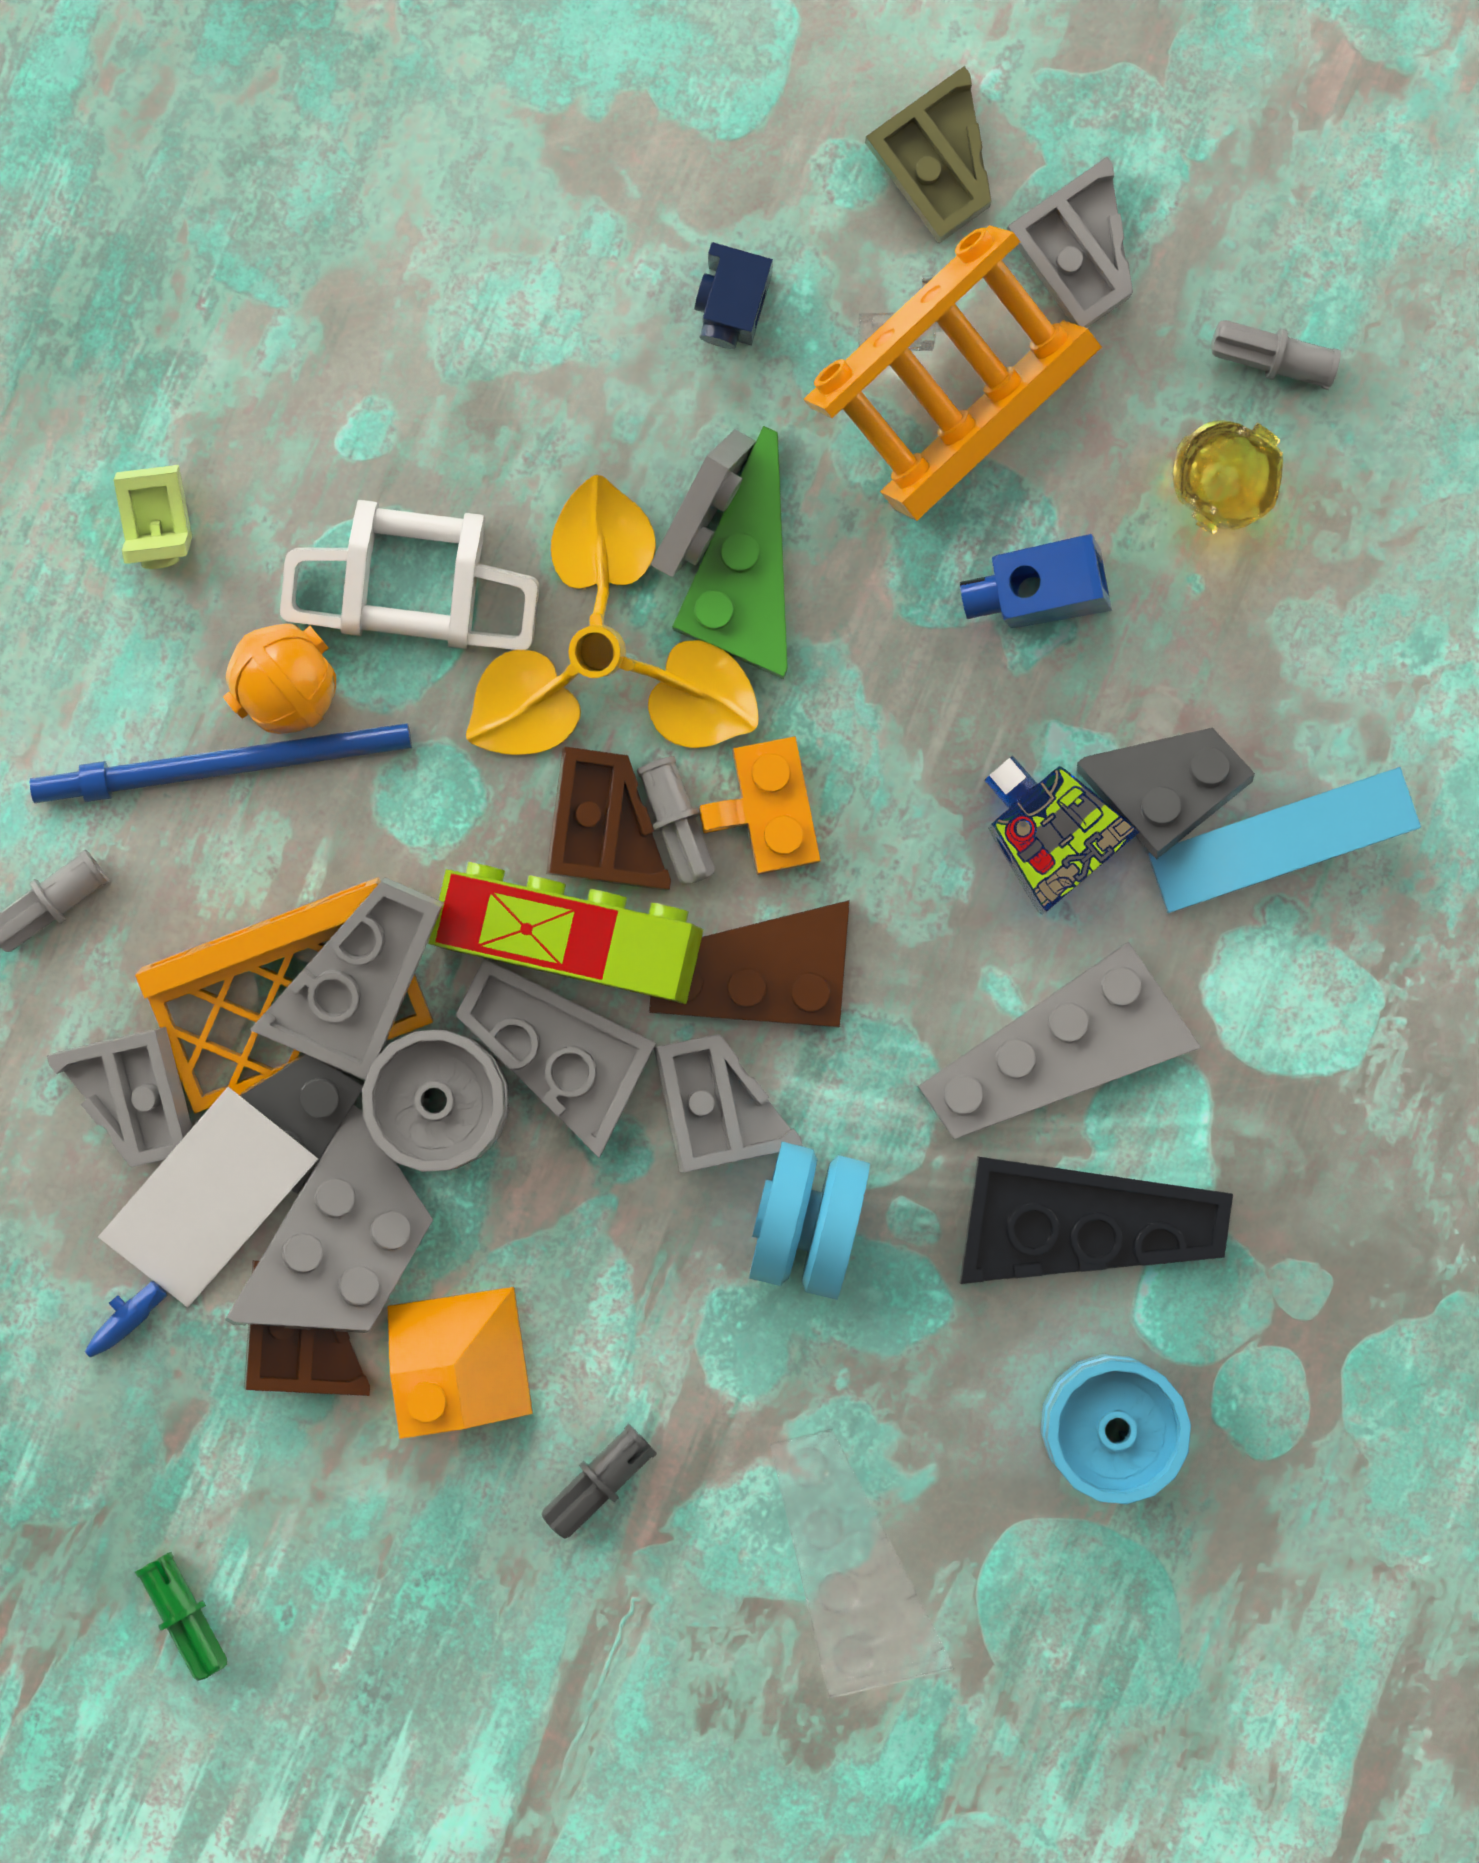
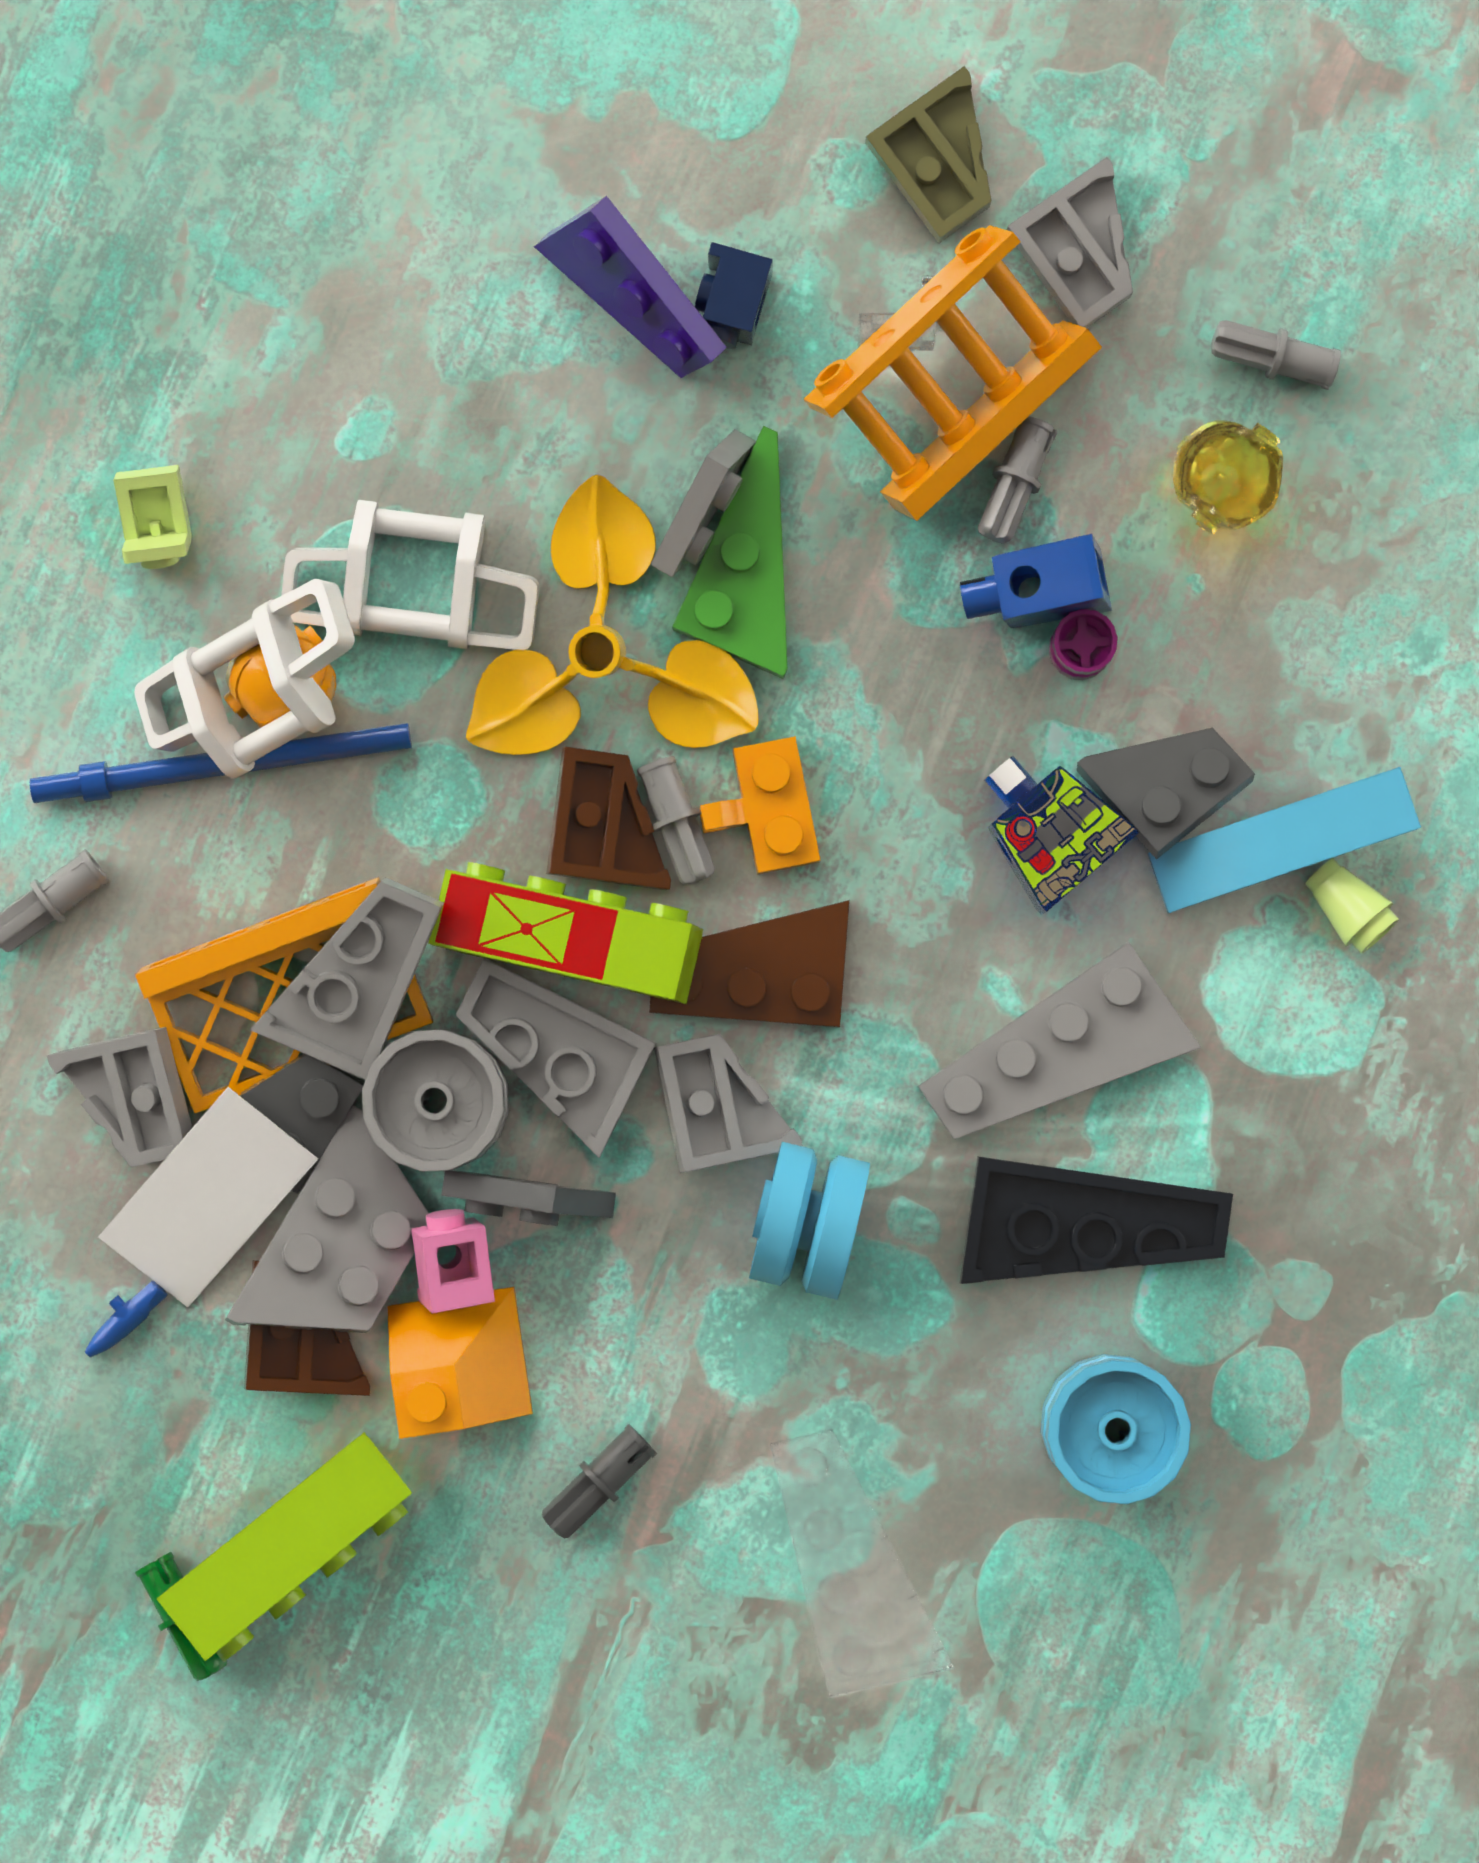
(284, 1547): none -> lime brick
(287, 669): none -> white bar
(467, 1277): none -> bright pink brick
(538, 1200): none -> dark grey wing
(626, 279): none -> dark purple wing
(1016, 479): none -> light grey axle
(1085, 634): none -> magenta wheel
(1352, 906): none -> yellowish green cone

